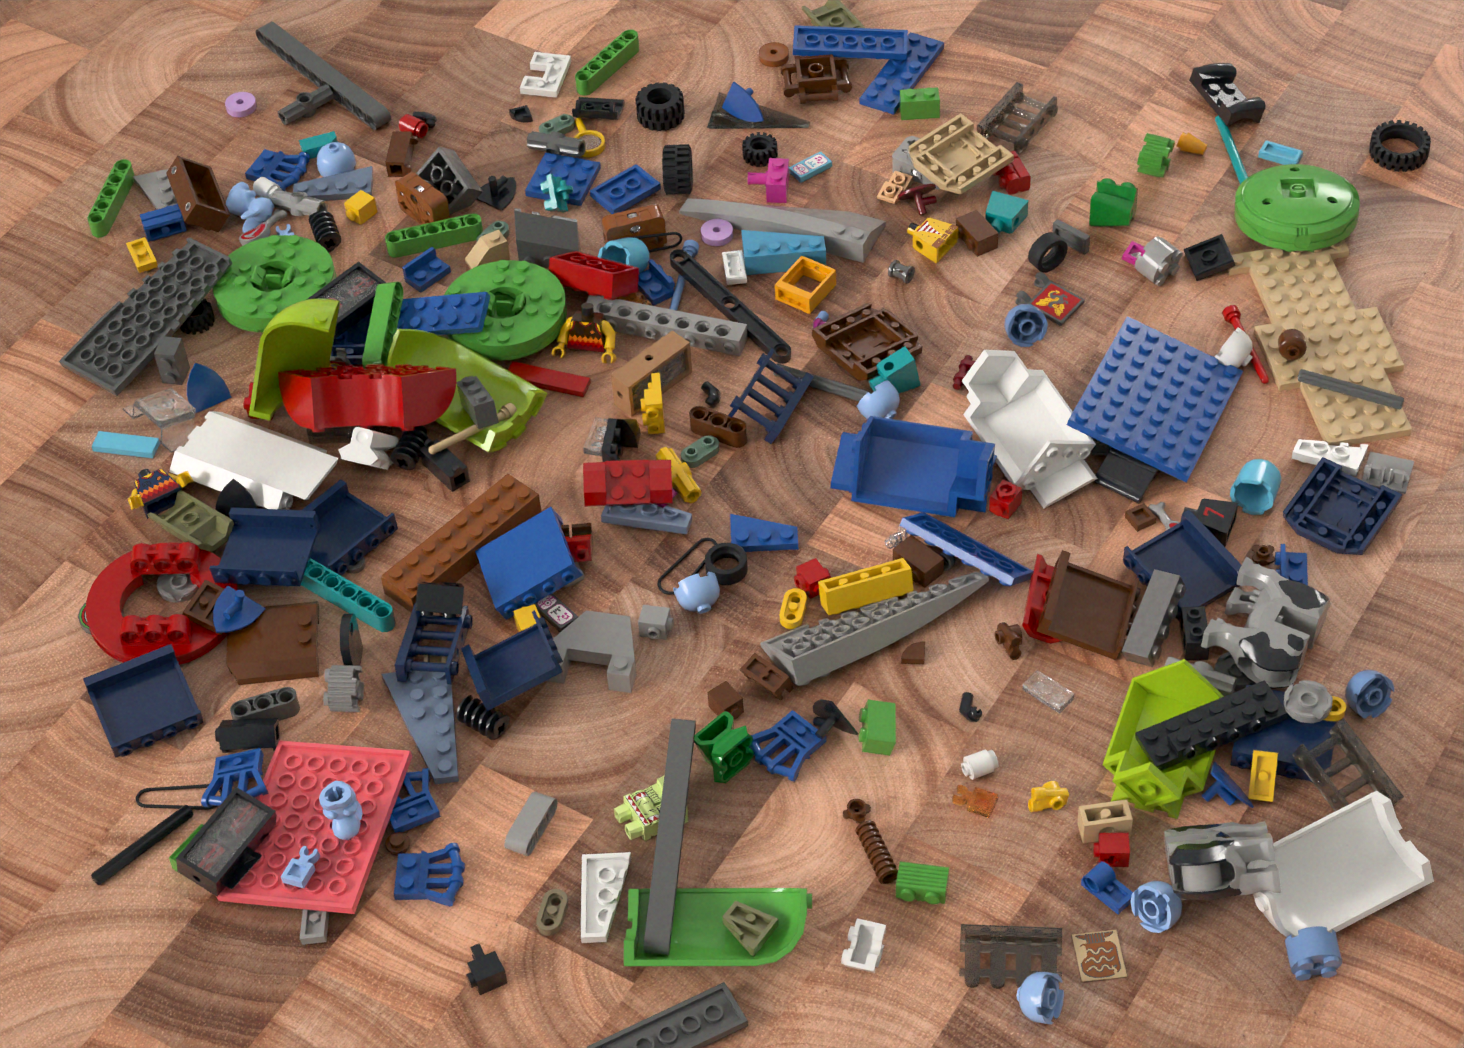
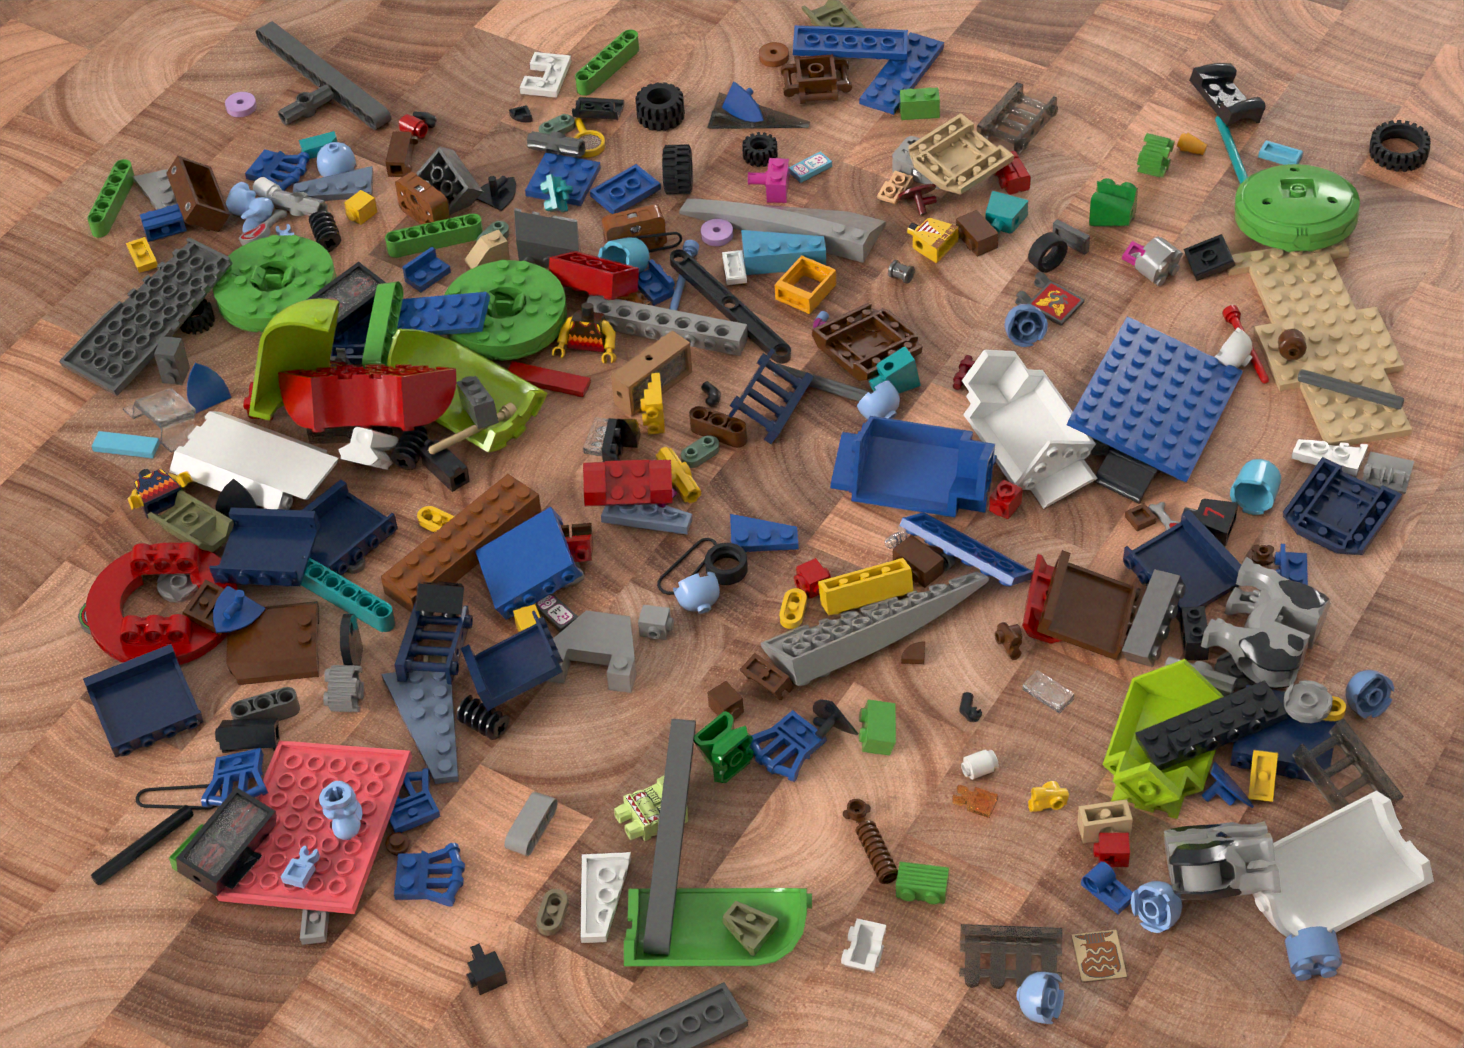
(432, 518): none -> yellow plate

